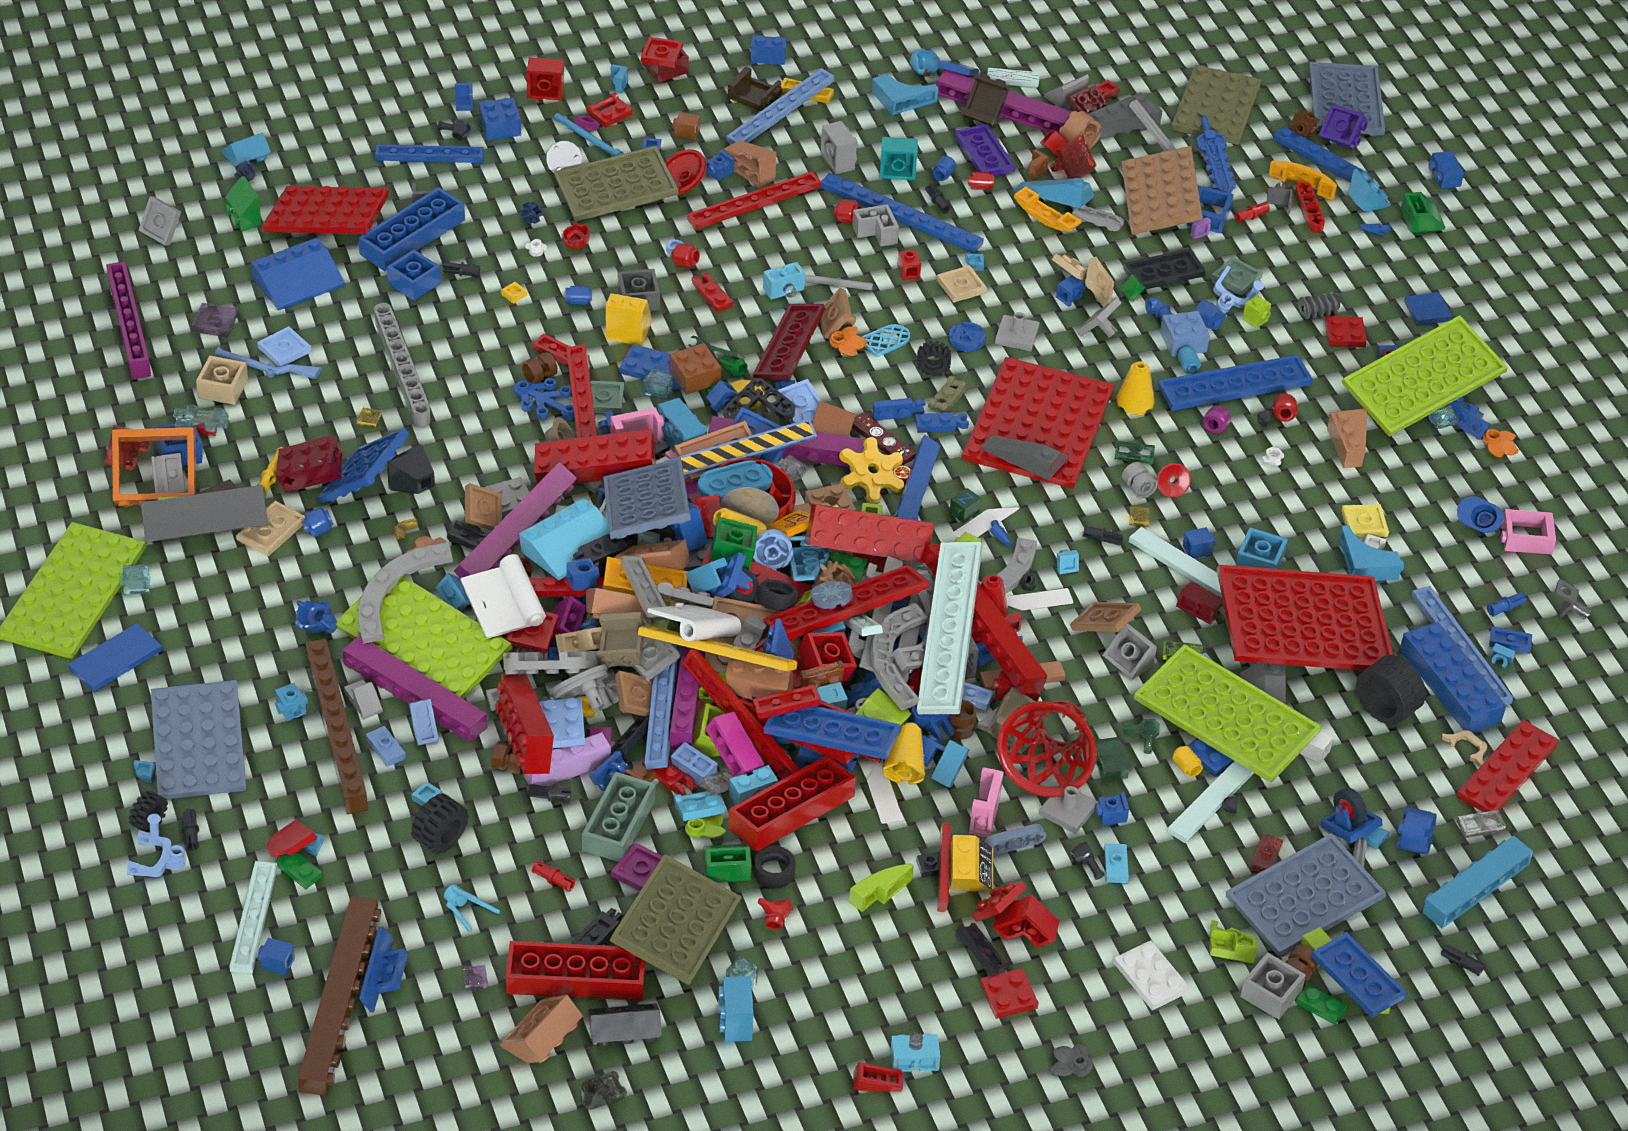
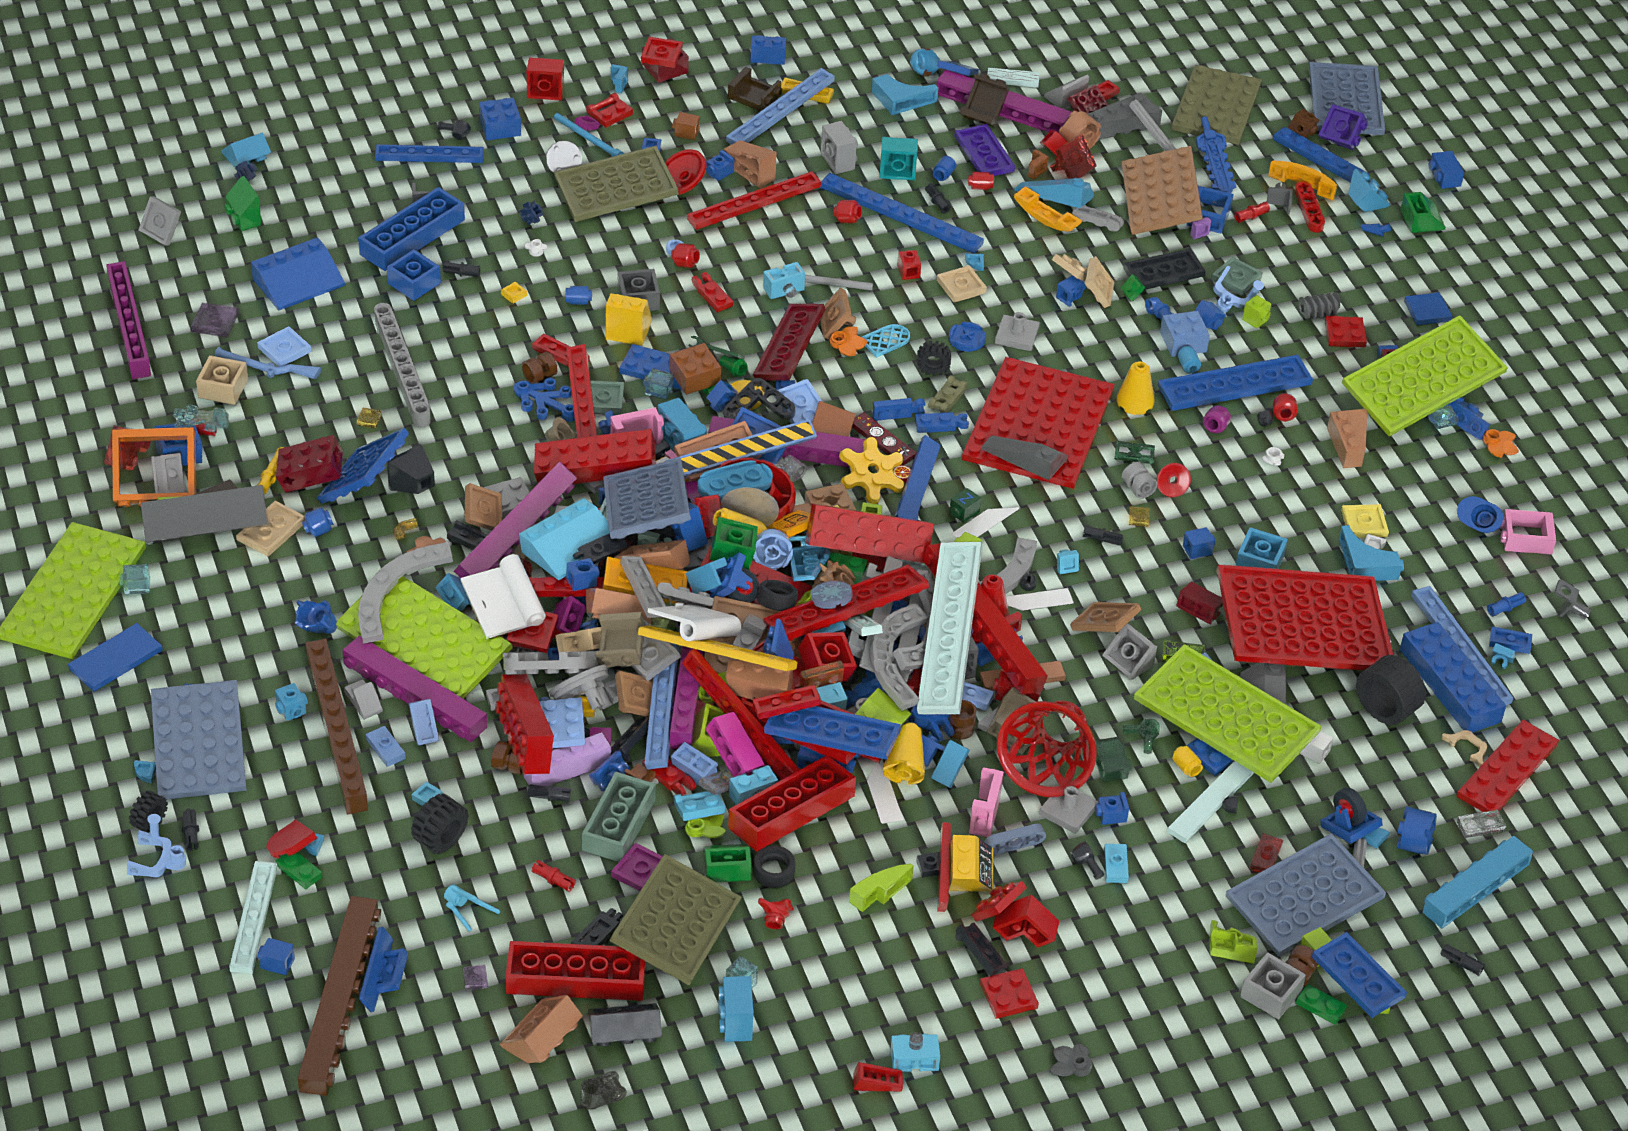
(326, 209): red plate -> none
(464, 96): blue panel -> none
(576, 236): red hair -> none
(877, 222): light grey brick -> none
(1000, 533): blue bar -> none
(1100, 318): light grey tile -> none
(1151, 975): white plate -> none
(1176, 560): light aqua tile -> none

